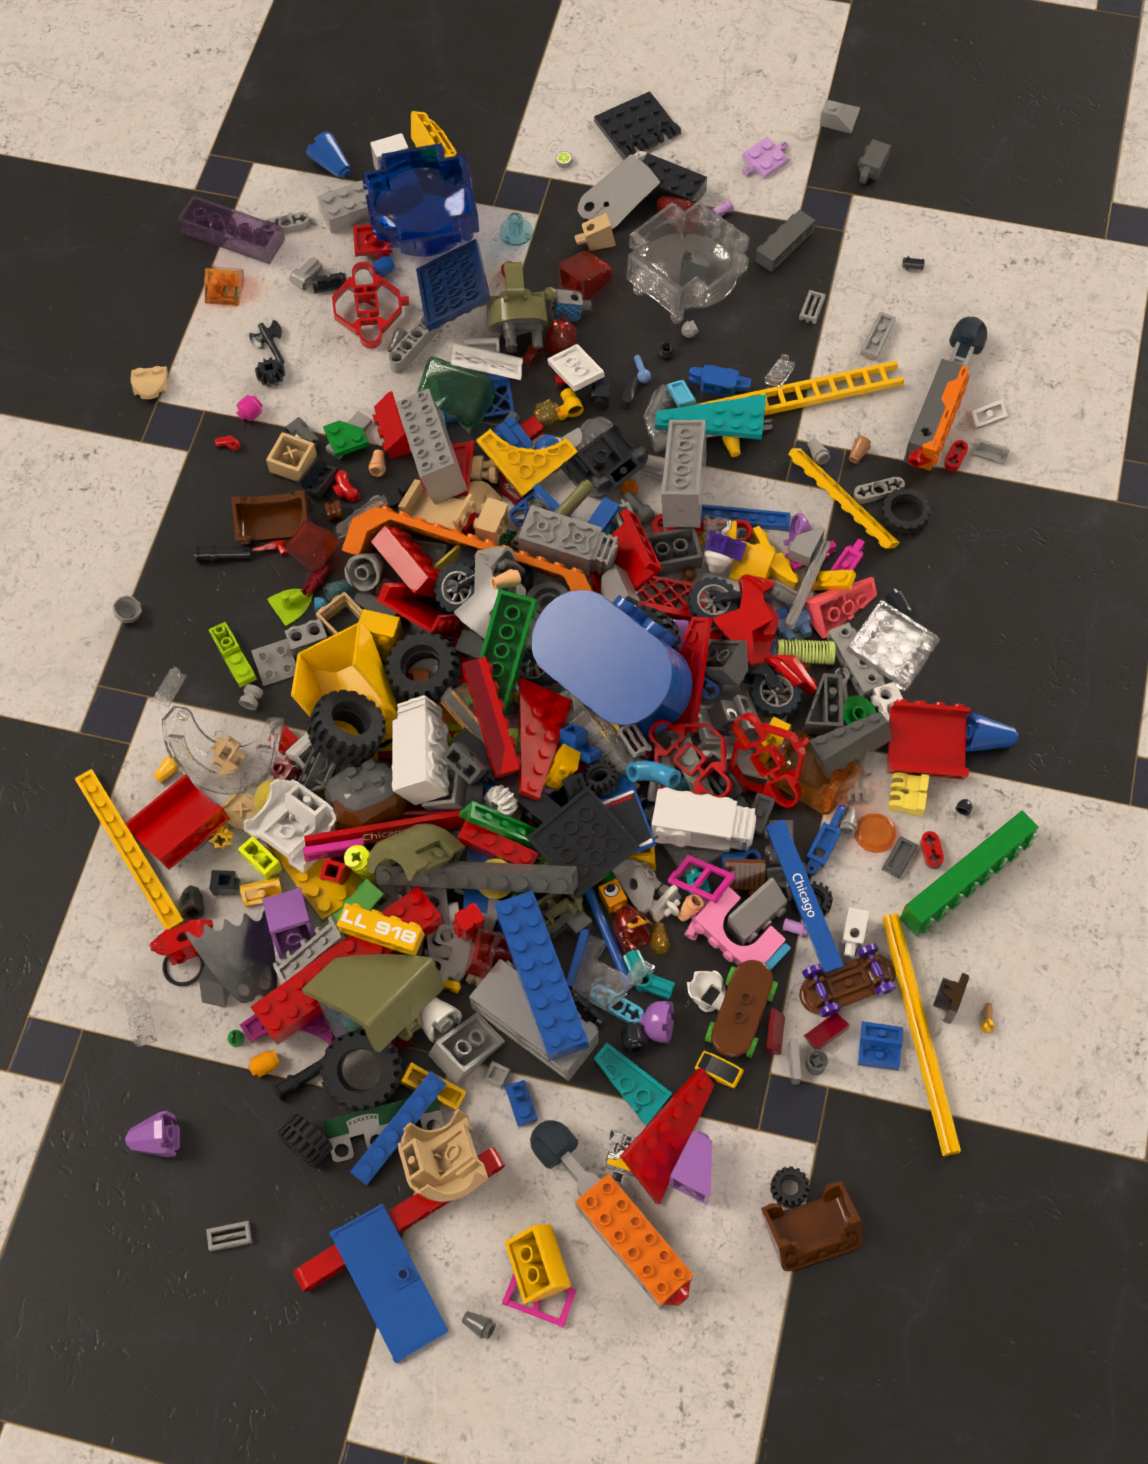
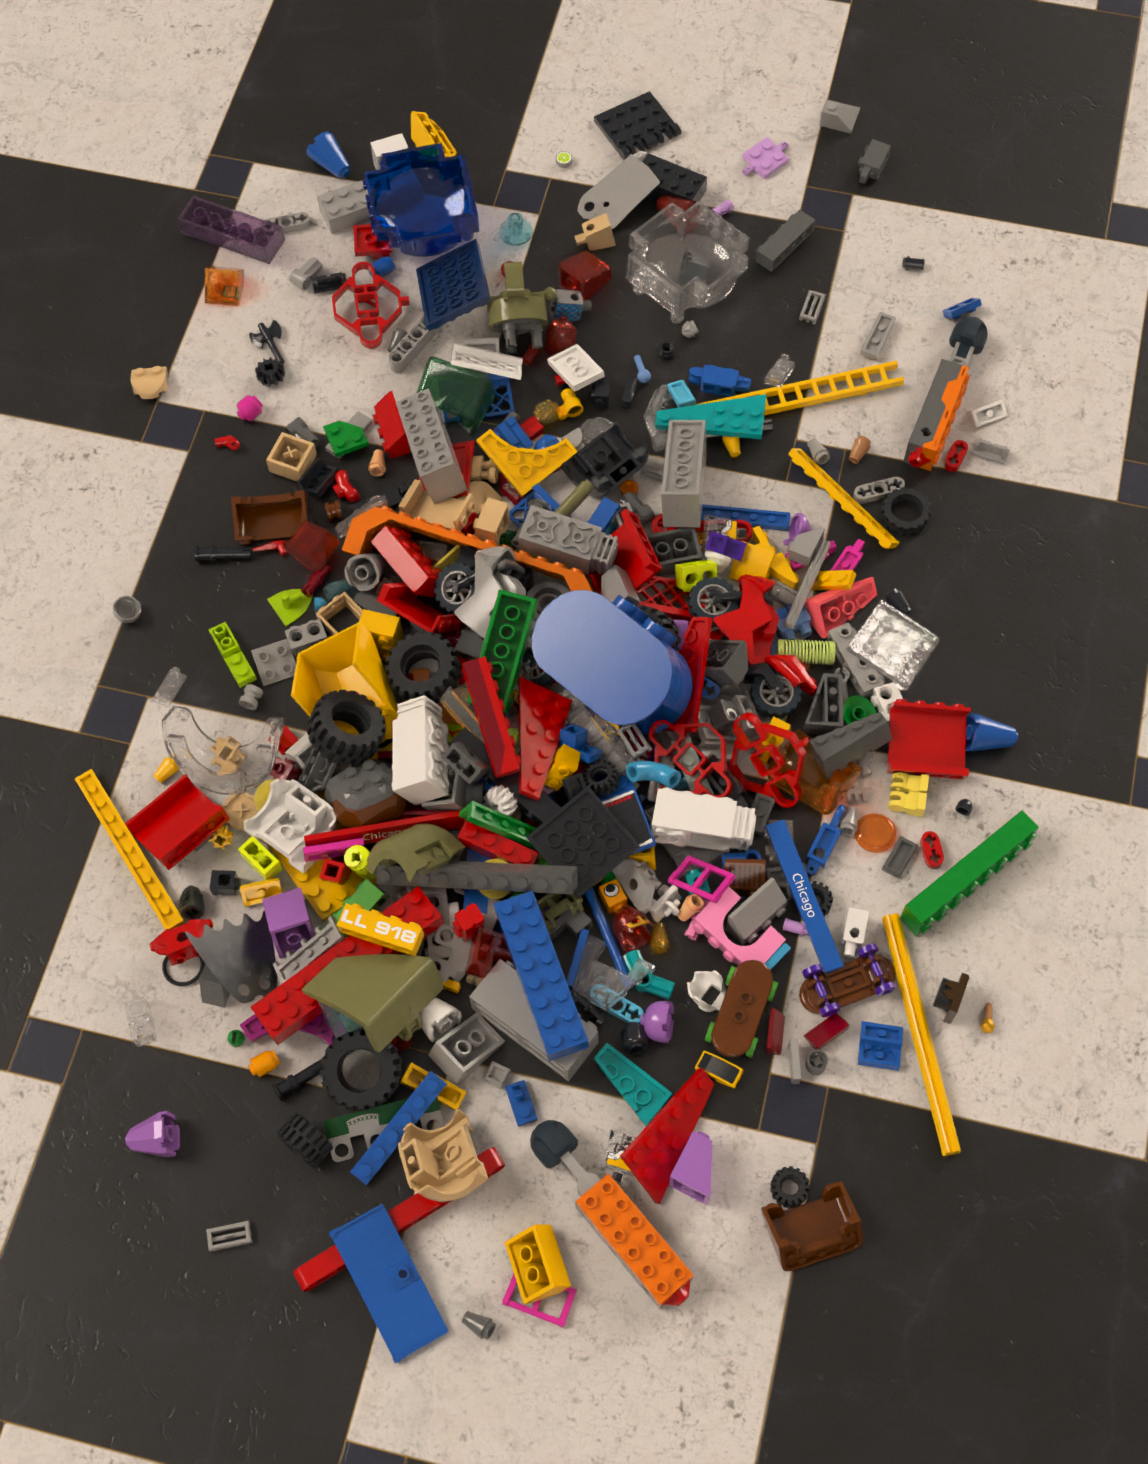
(508, 579): light nougat cone -> none
(696, 572): none -> neon yellow brick
(966, 306): none -> blue plate

